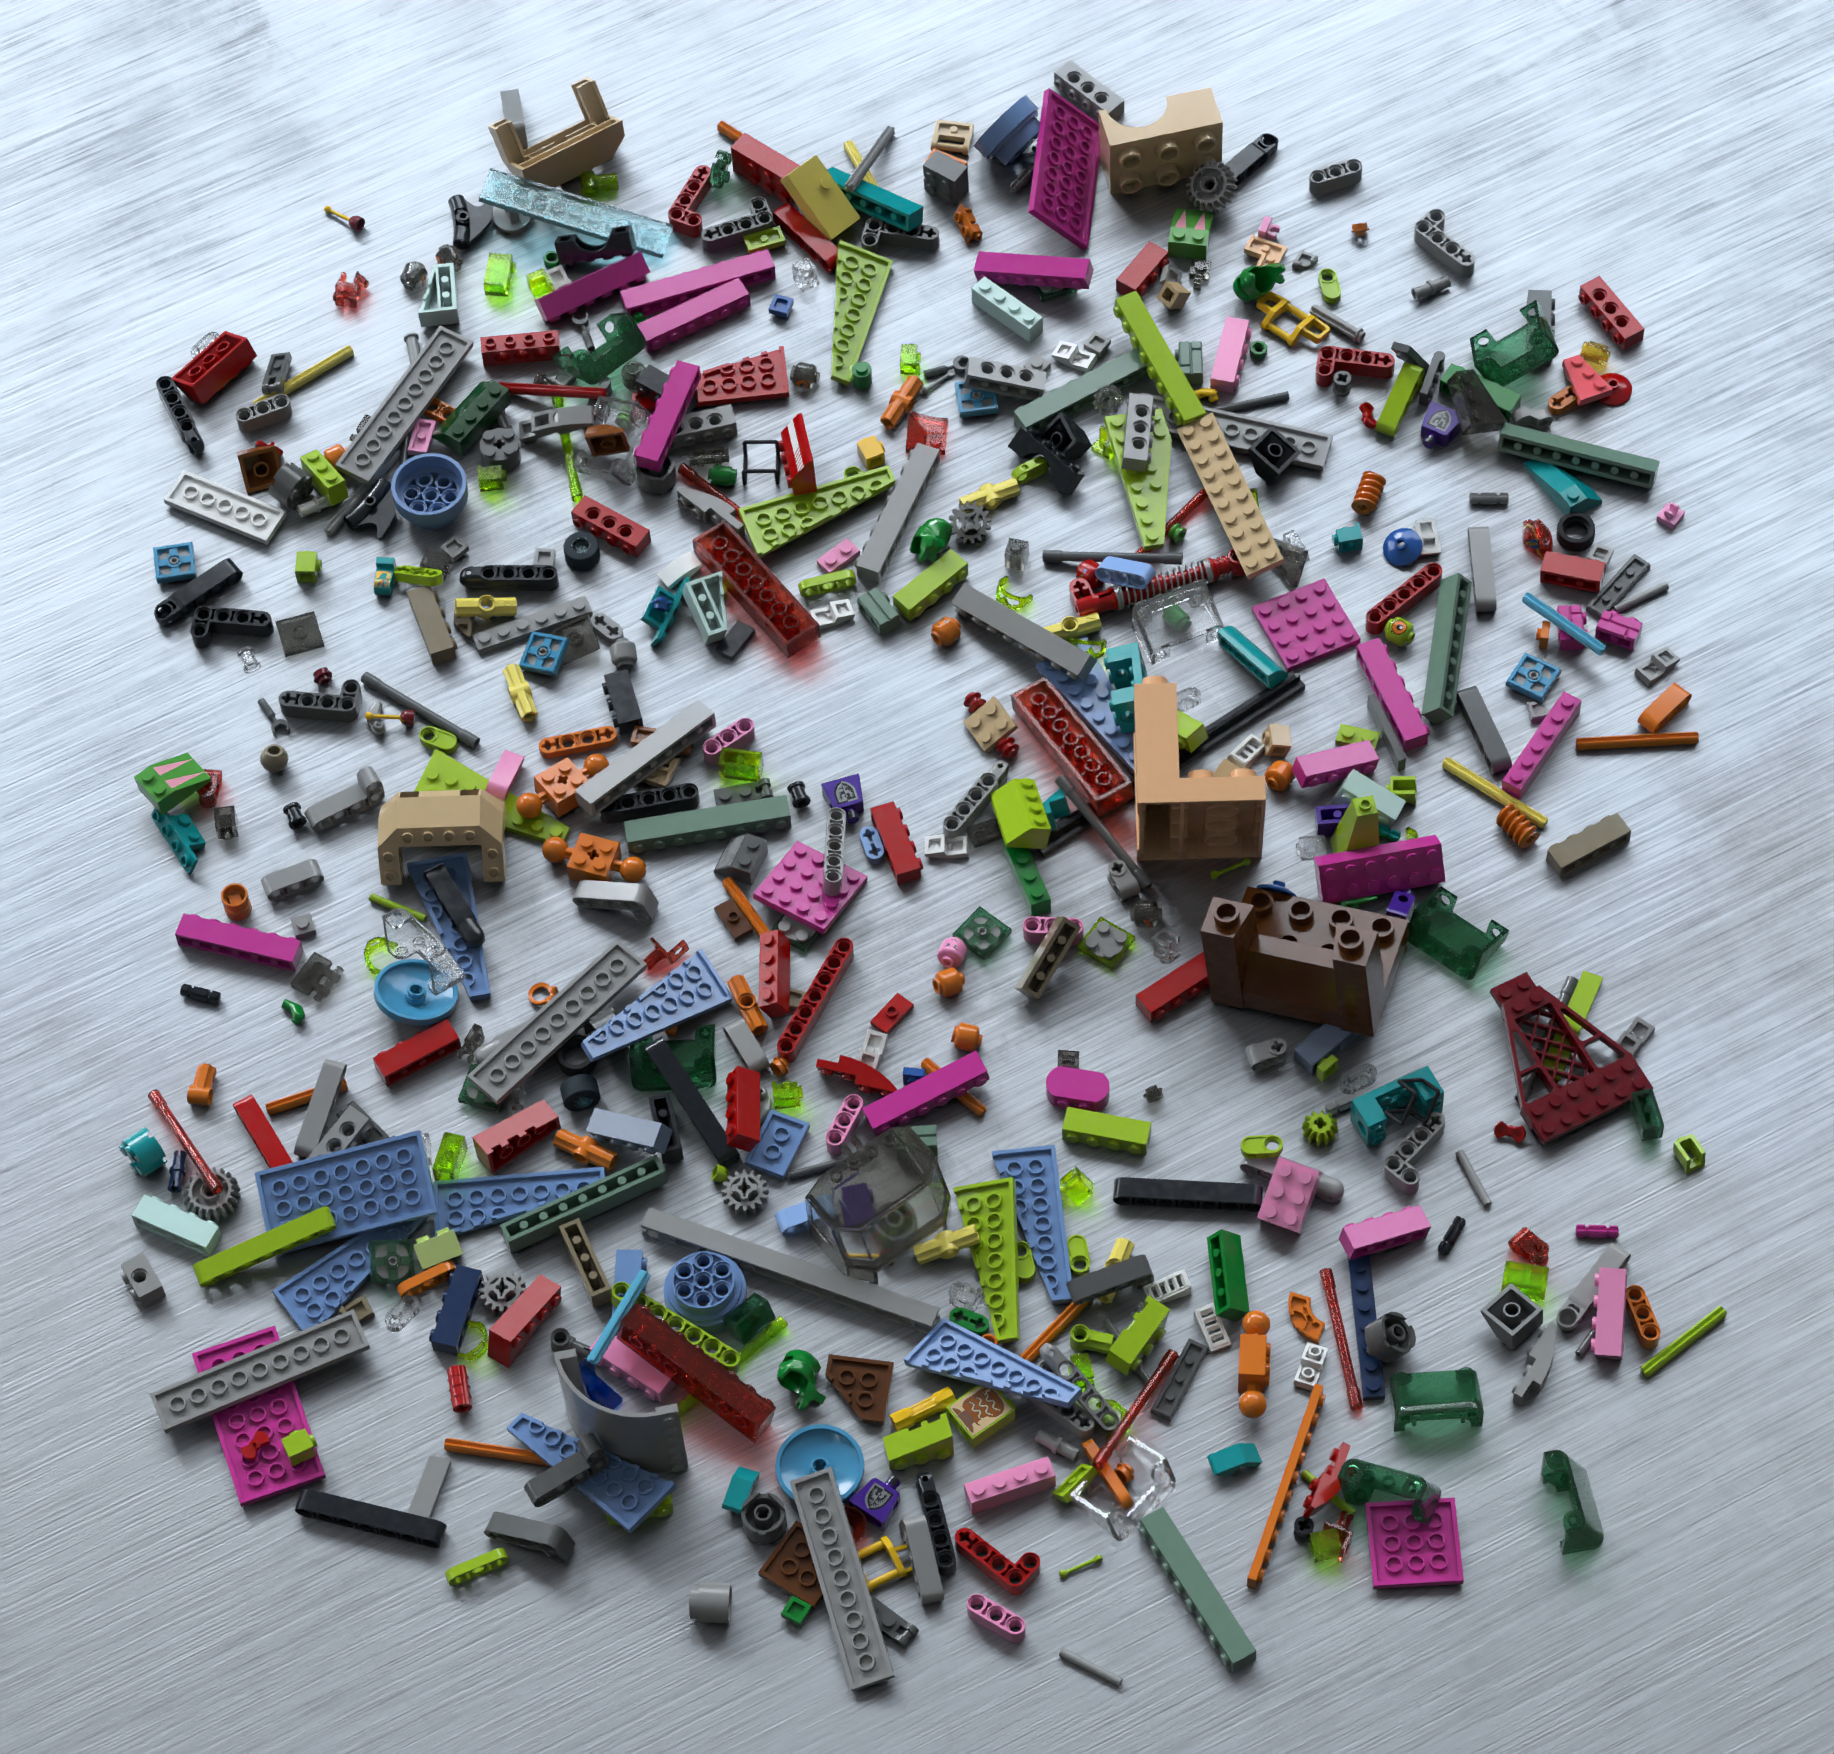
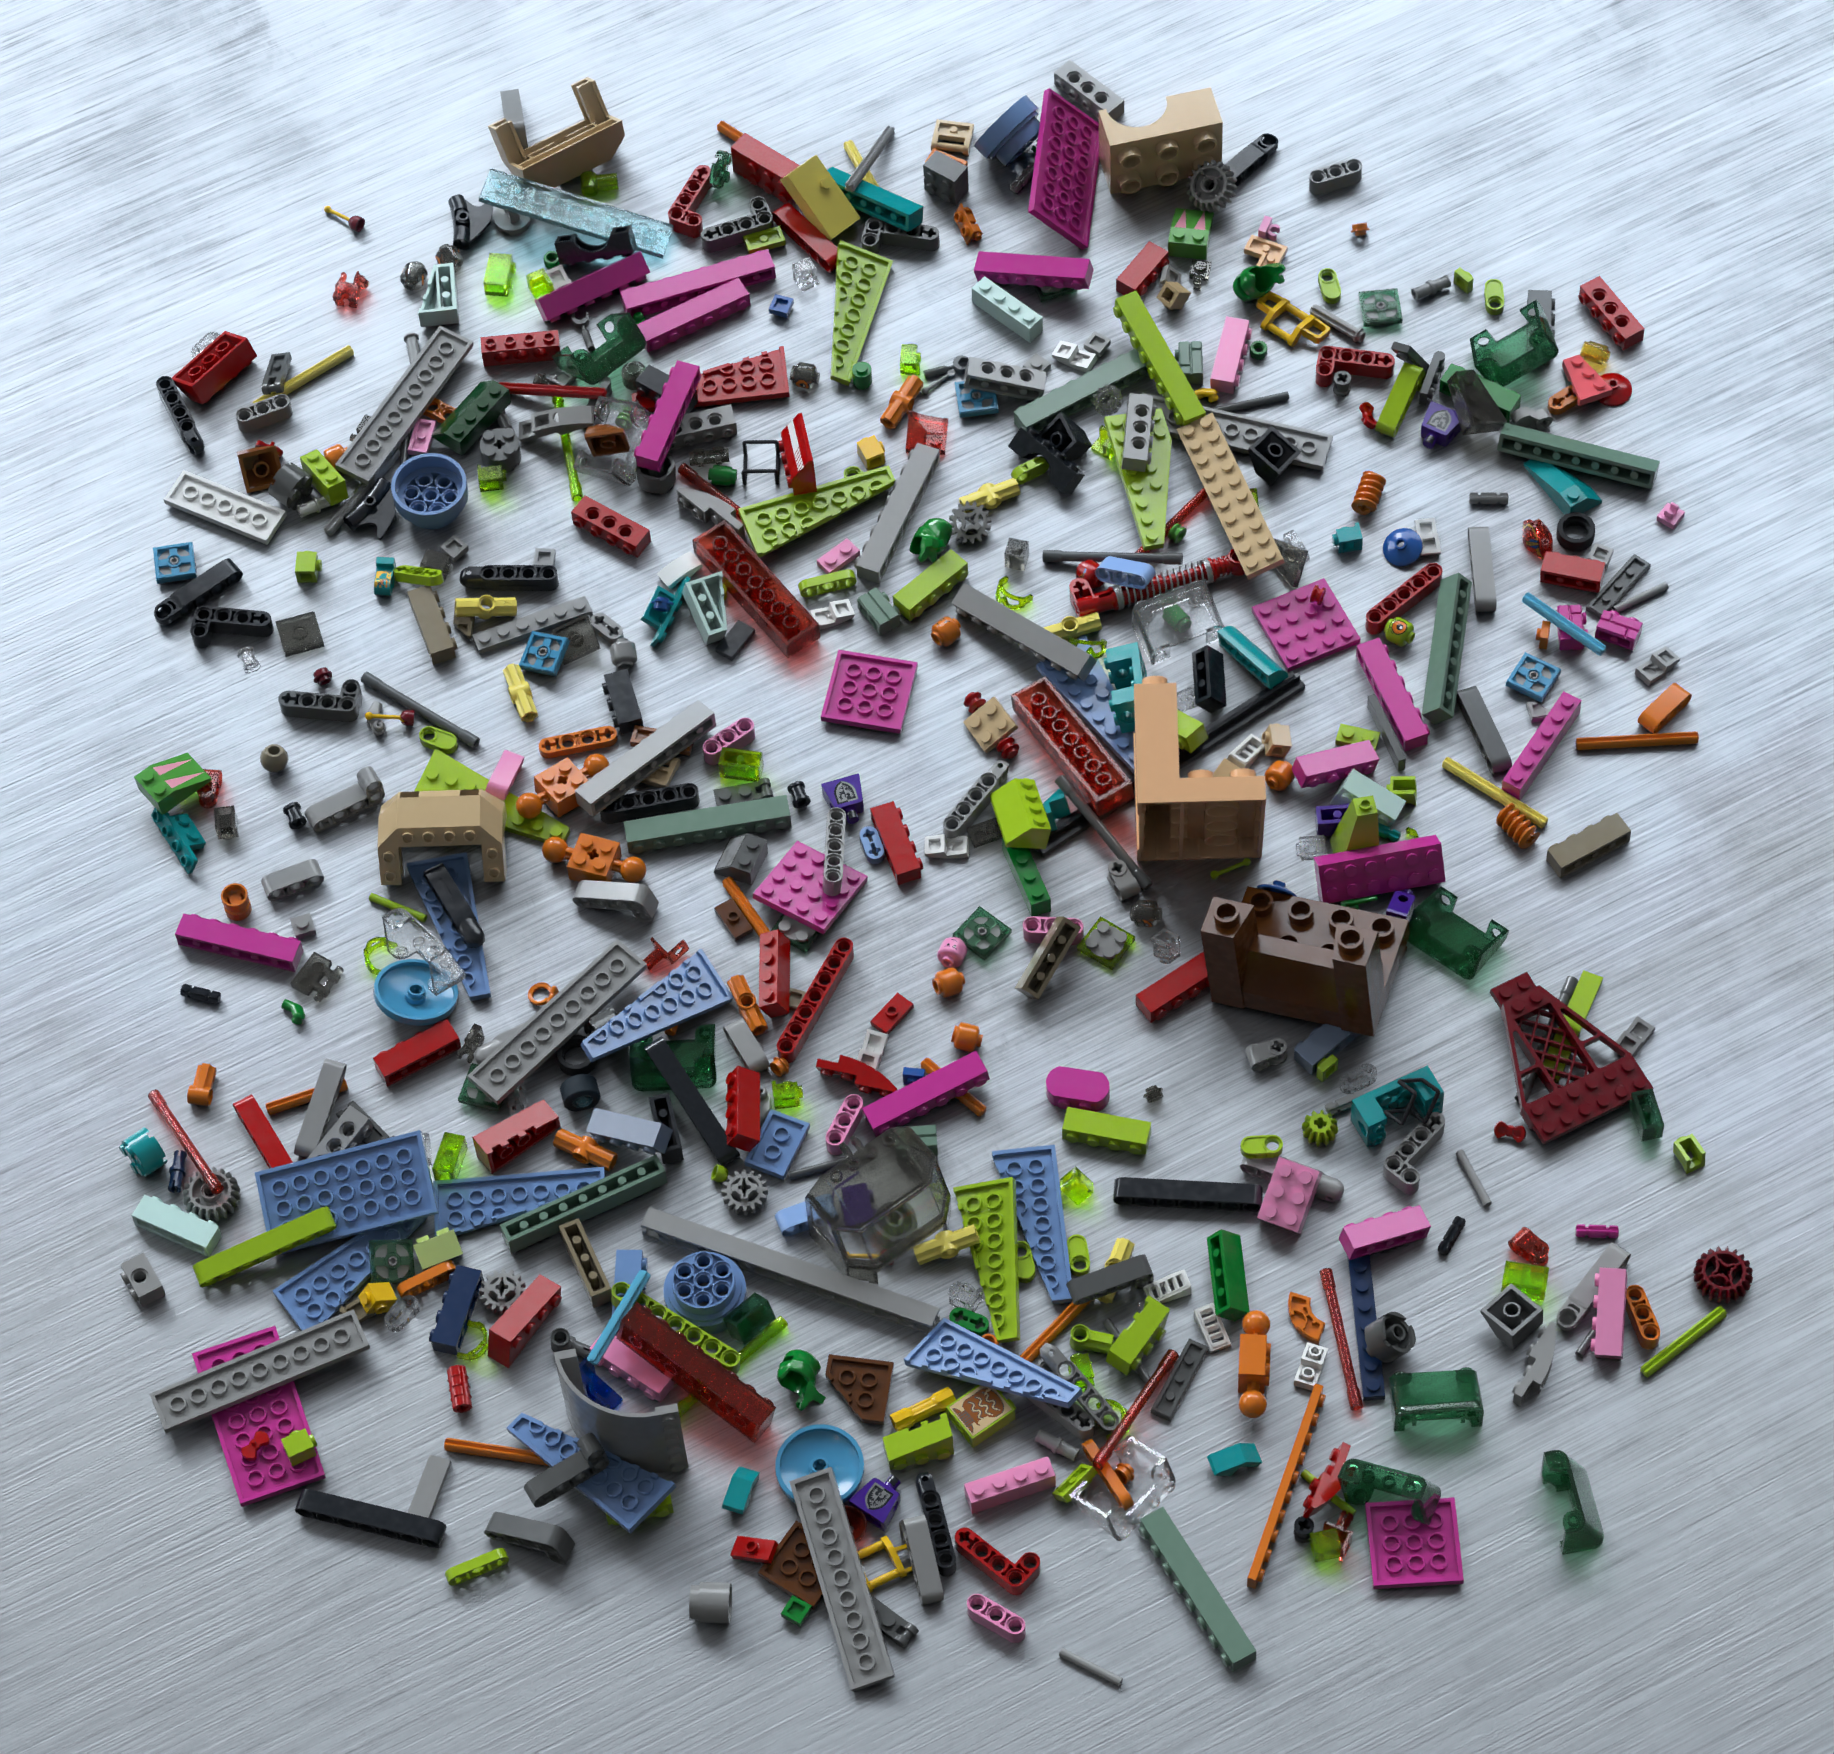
(277, 724): dark grey piece -> none
(377, 1298): none -> yellow brick
(581, 551): black wheel -> none
(754, 1549): none -> red plate
(773, 1516): dark grey brick -> none
(869, 691): none -> dark pink plate
(1063, 1573): lime hinge -> none
(1068, 1058): clear smoke plate -> none
(1209, 679): none -> black brick
(1304, 260): light grey tile -> none
(1317, 595): none -> red bush
(1380, 307): none -> clear green piece
(1430, 236): light grey beam -> none
(1463, 280): none -> lime plate
(1494, 293): none -> lime piece
(1721, 1285): none -> dark red gear

